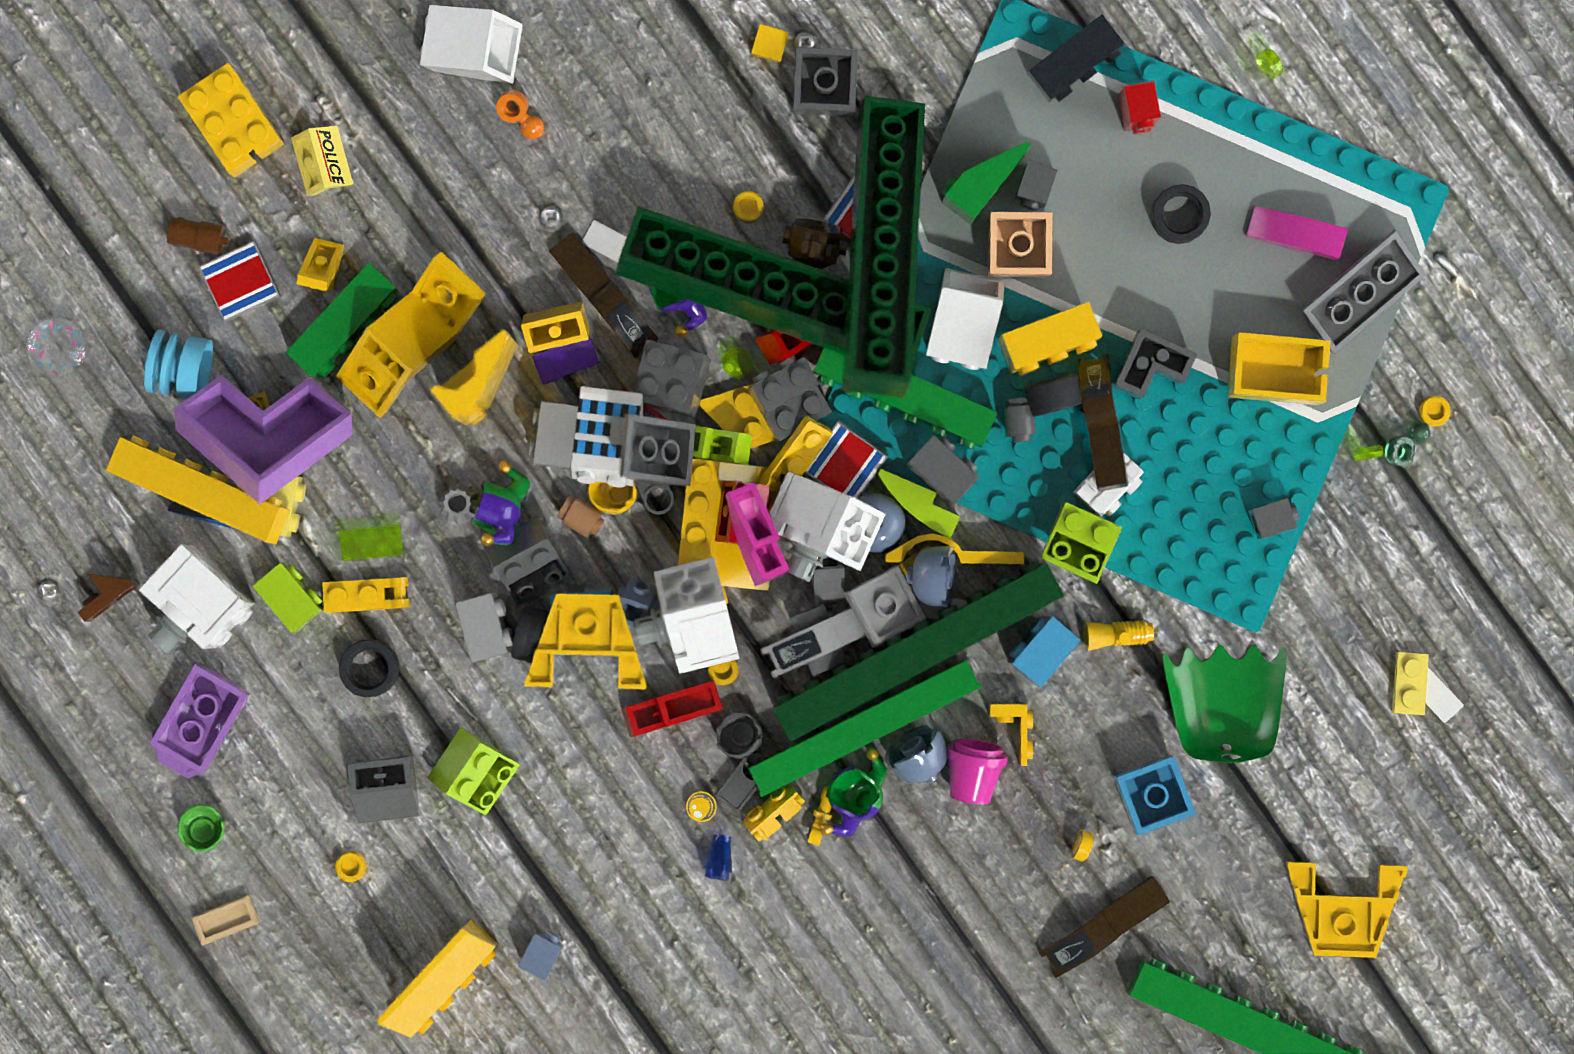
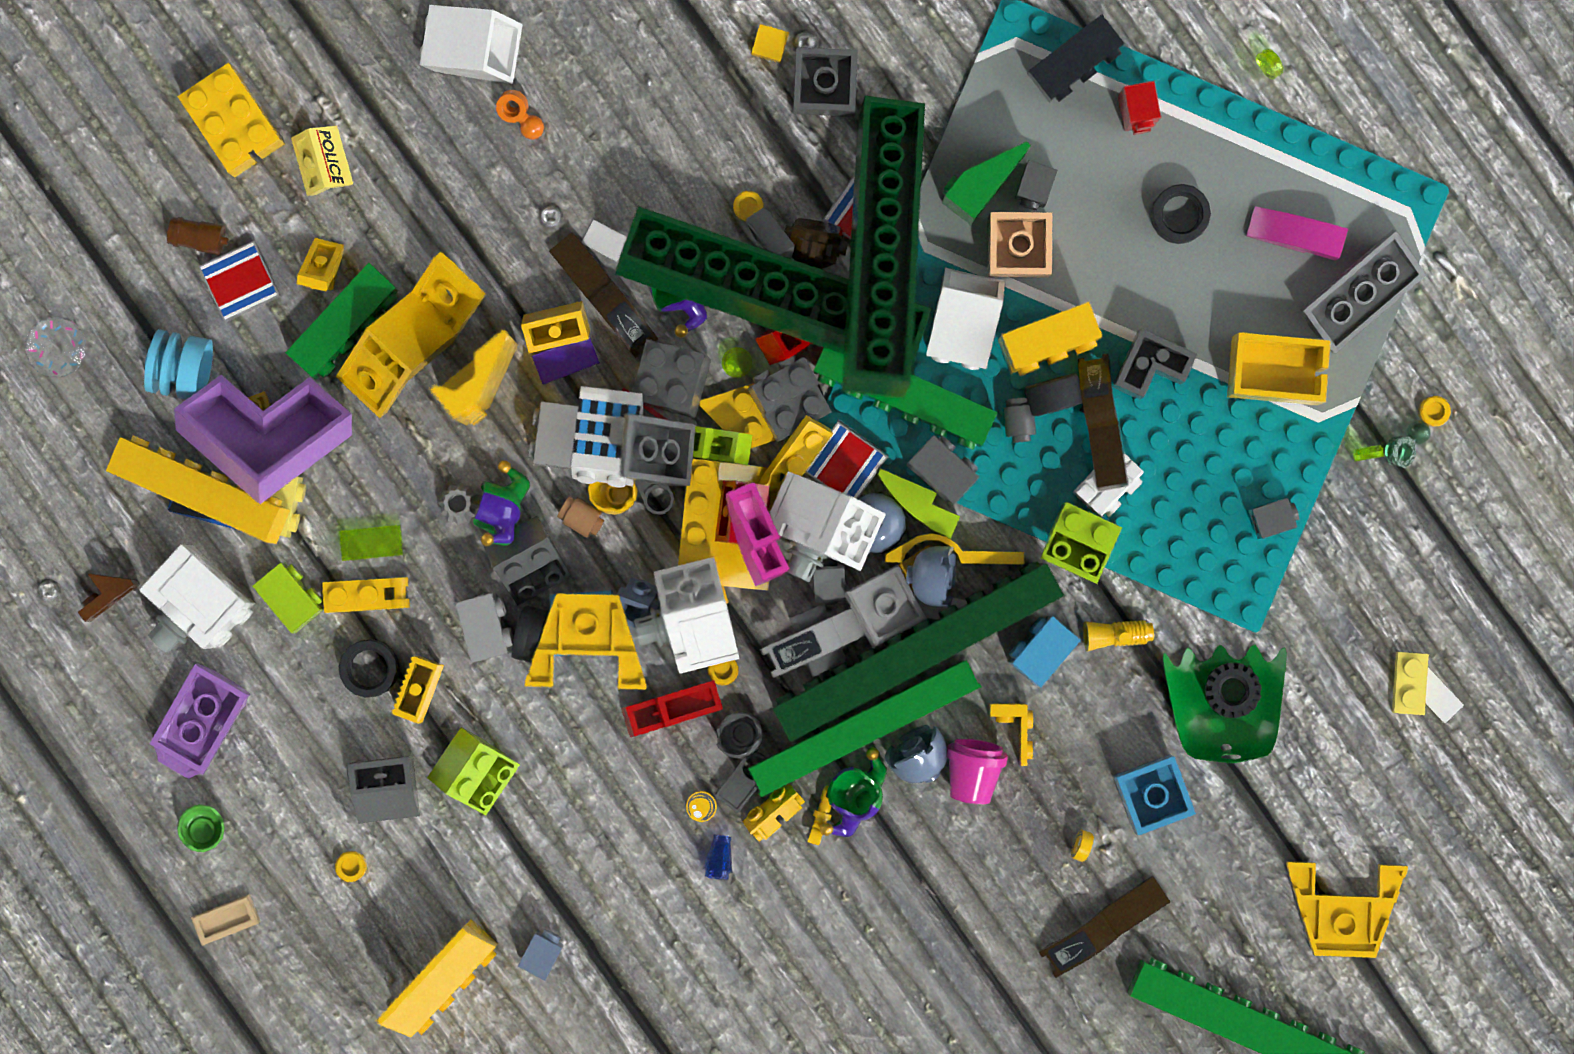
(417, 689): none -> yellow brick
(770, 234): none -> dark grey slope
(1248, 701): none -> black tyre

